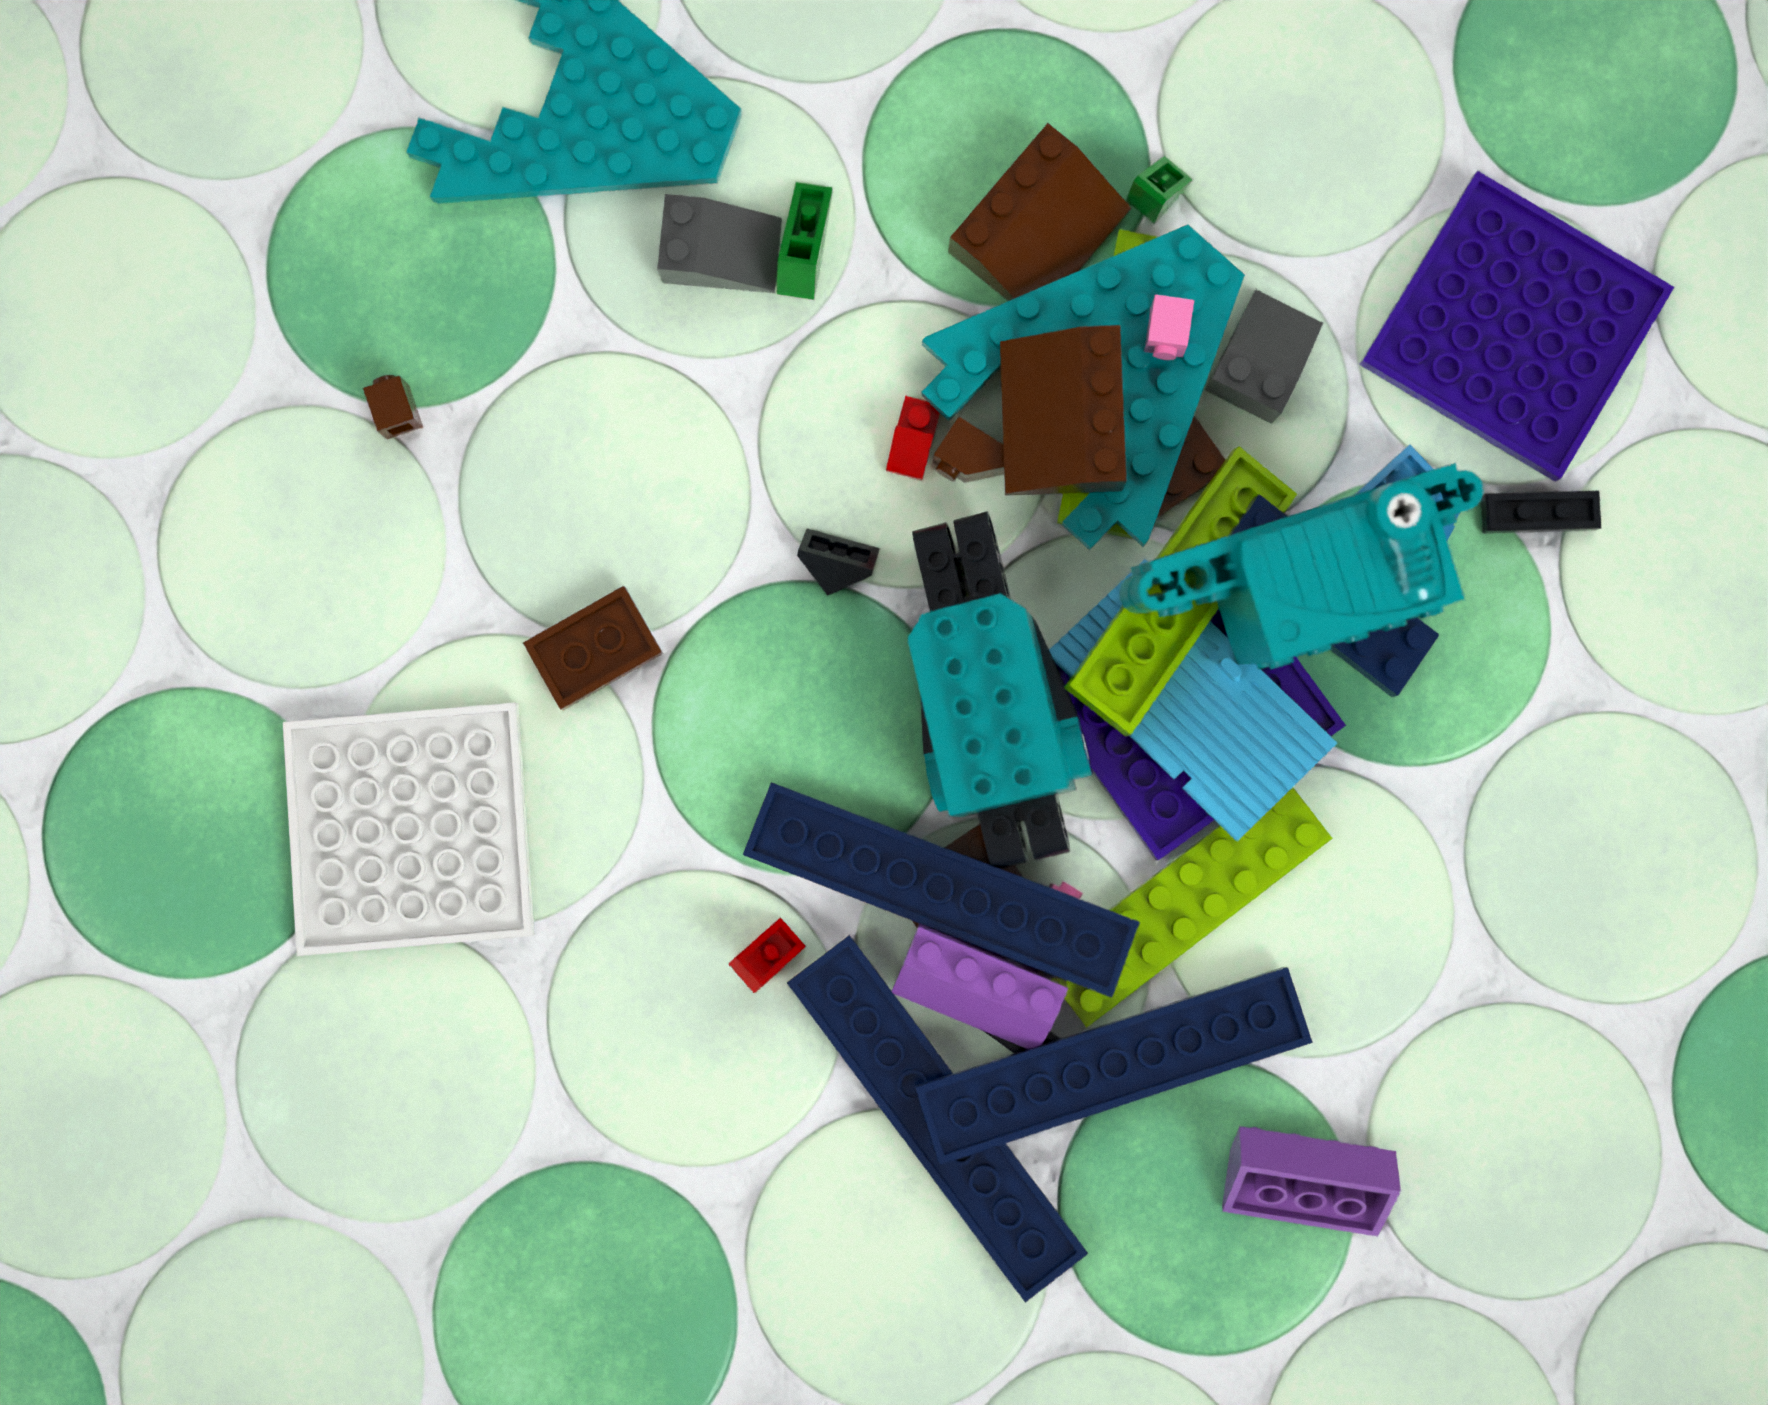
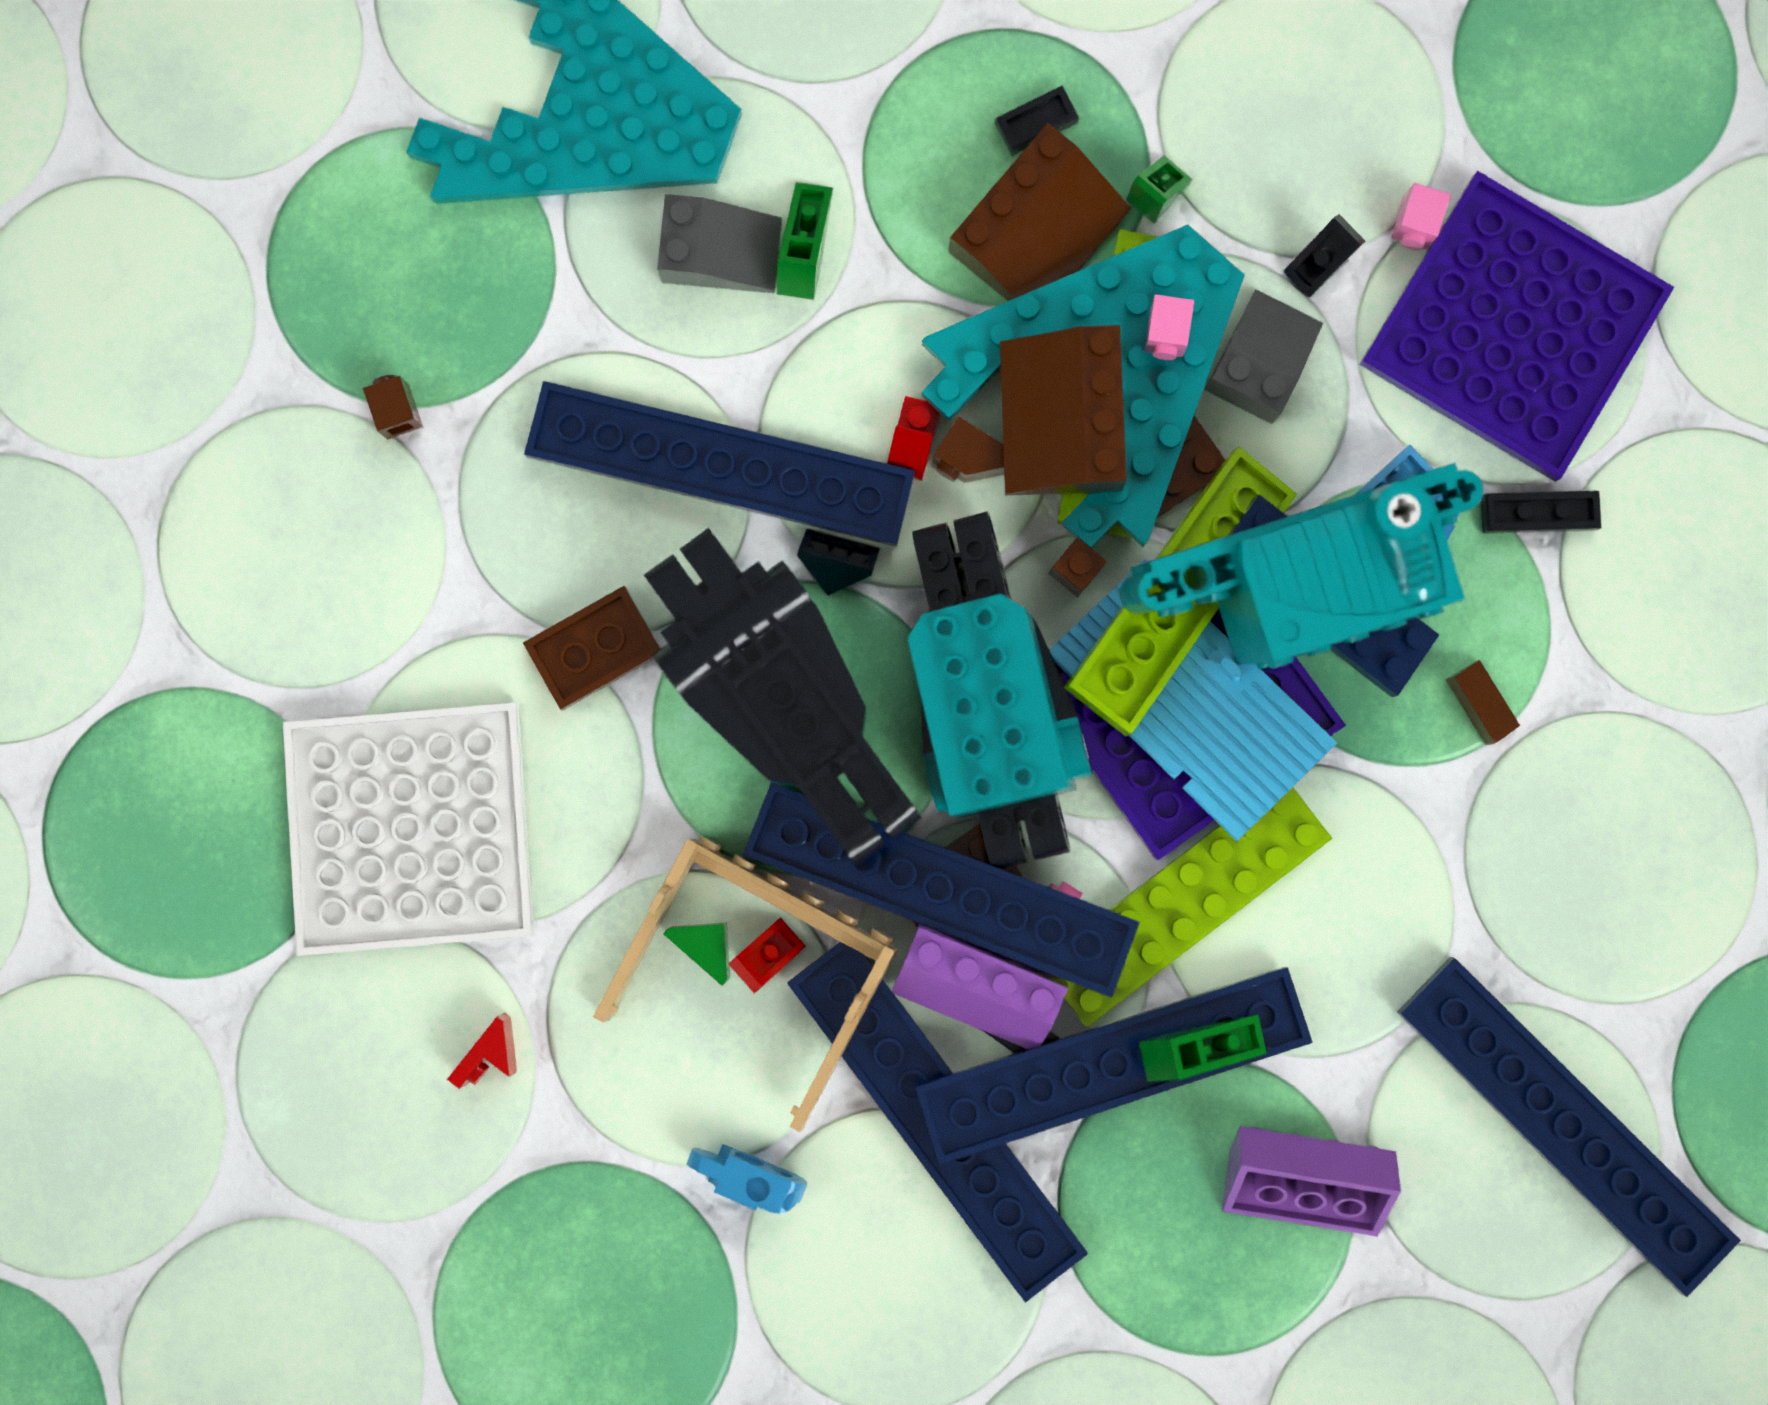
(495, 1046): none -> red slope
(705, 946): none -> green slope
(719, 463): none -> dark blue plate
(749, 1179): none -> dark azure piece
(774, 891): none -> tan piece
(775, 687): none -> black piece
(1026, 121): none -> black tile
(1077, 567): none -> reddish brown brick
(1202, 1048): none -> green slope
(1324, 255): none -> black slope
(1420, 216): none -> bright pink brick
(1483, 703): none -> reddish brown slope
(1569, 1126): none -> dark blue plate

